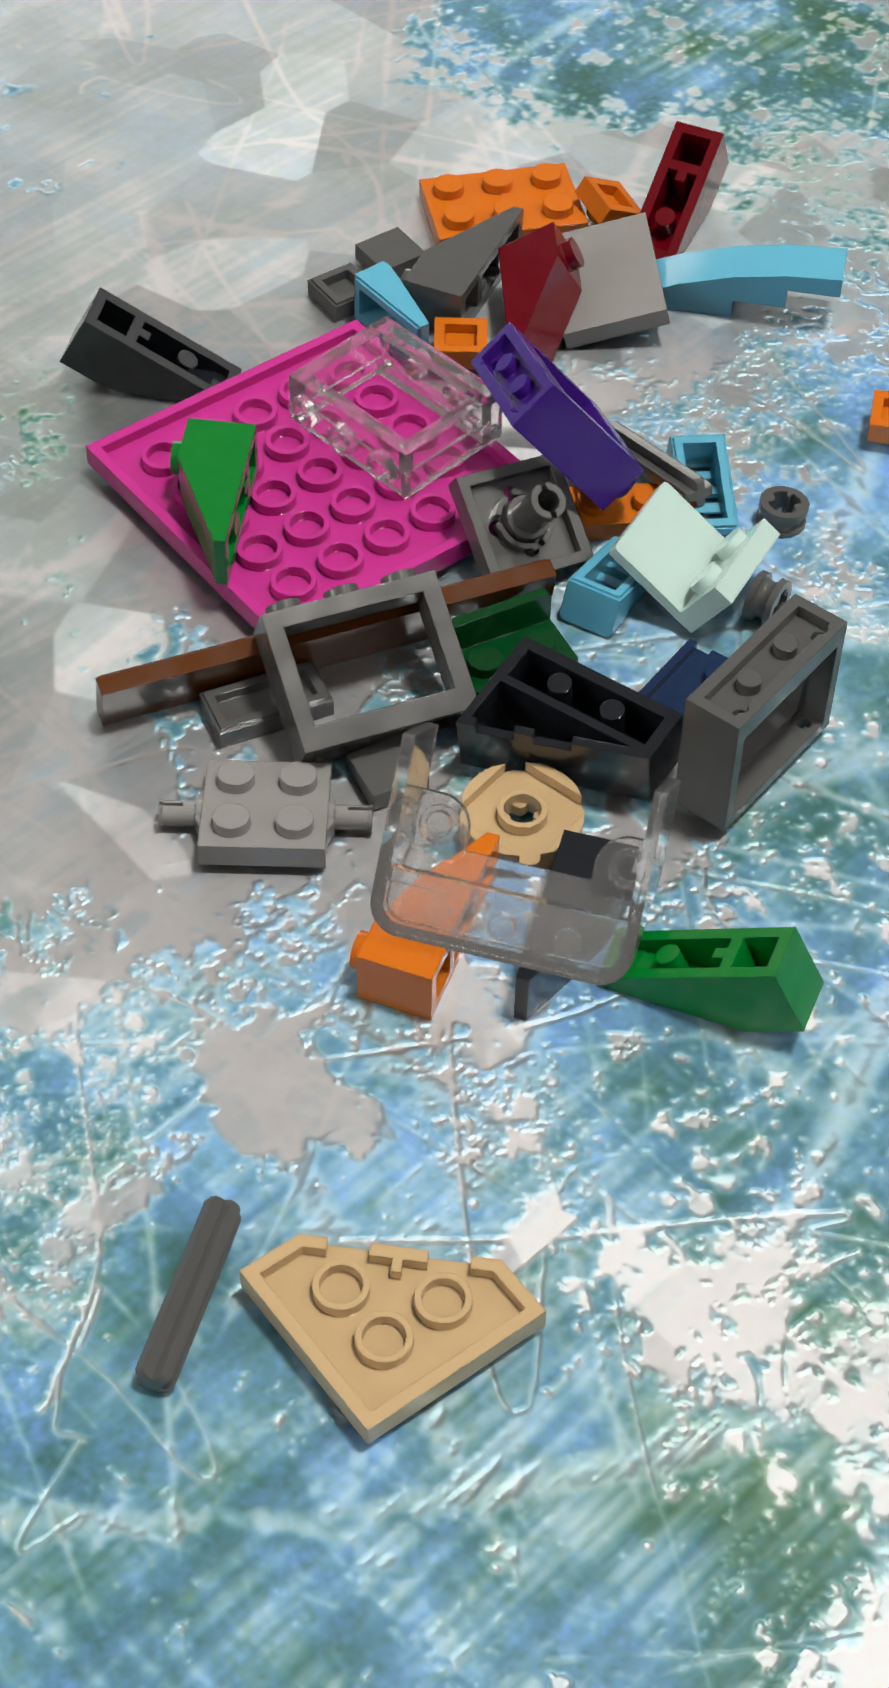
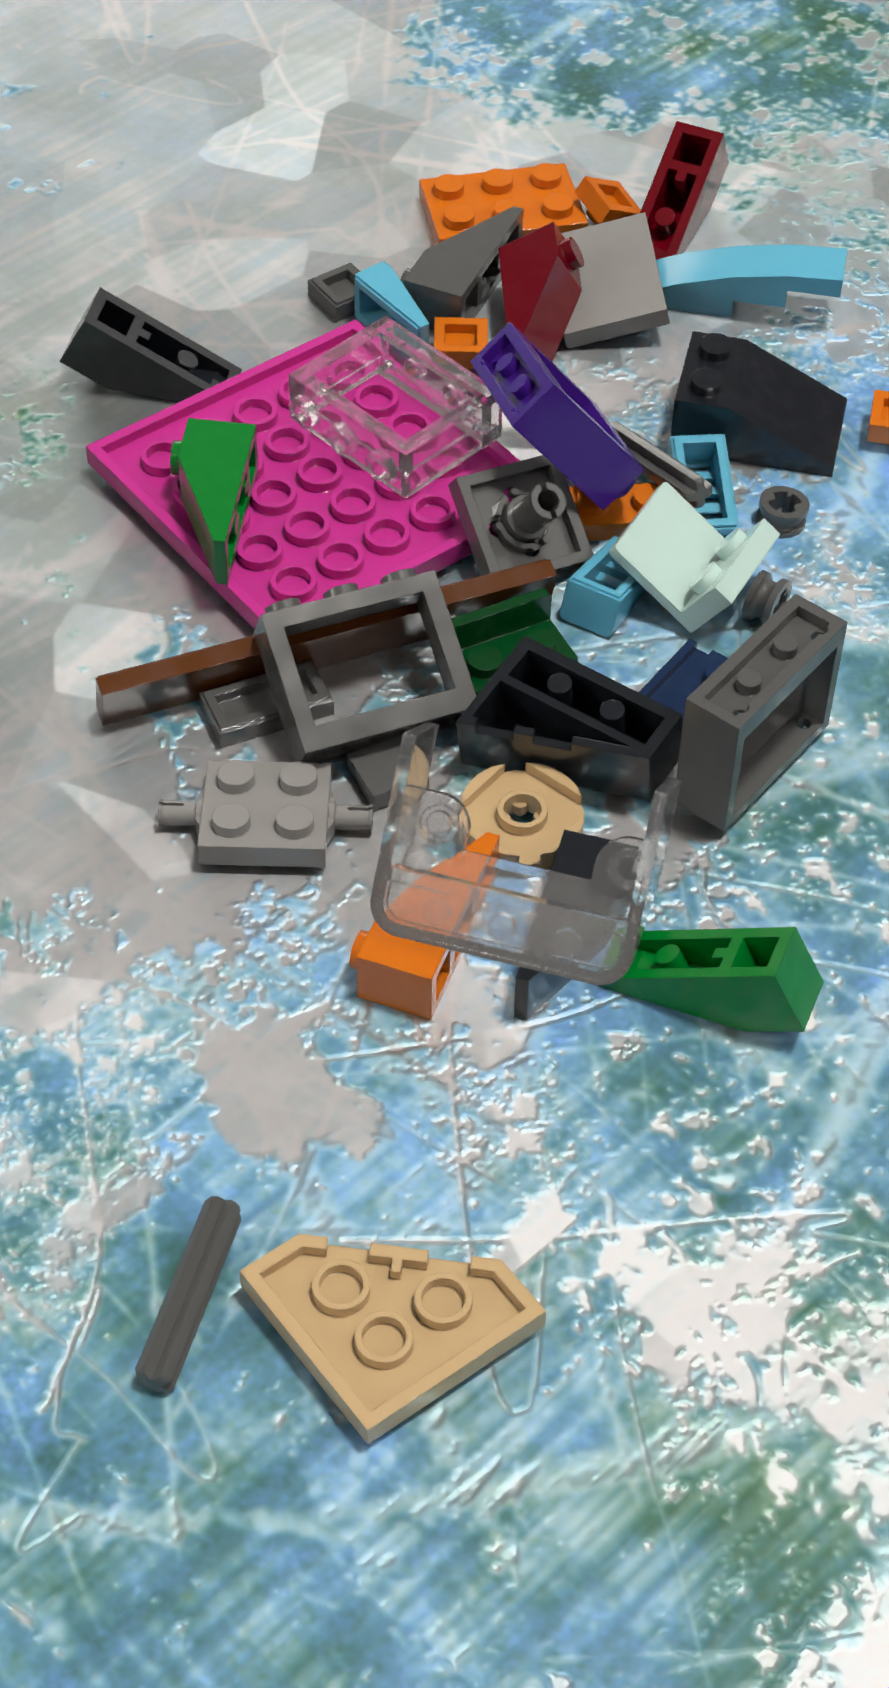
(392, 247): dark grey tile -> none
(759, 403): none -> black slope

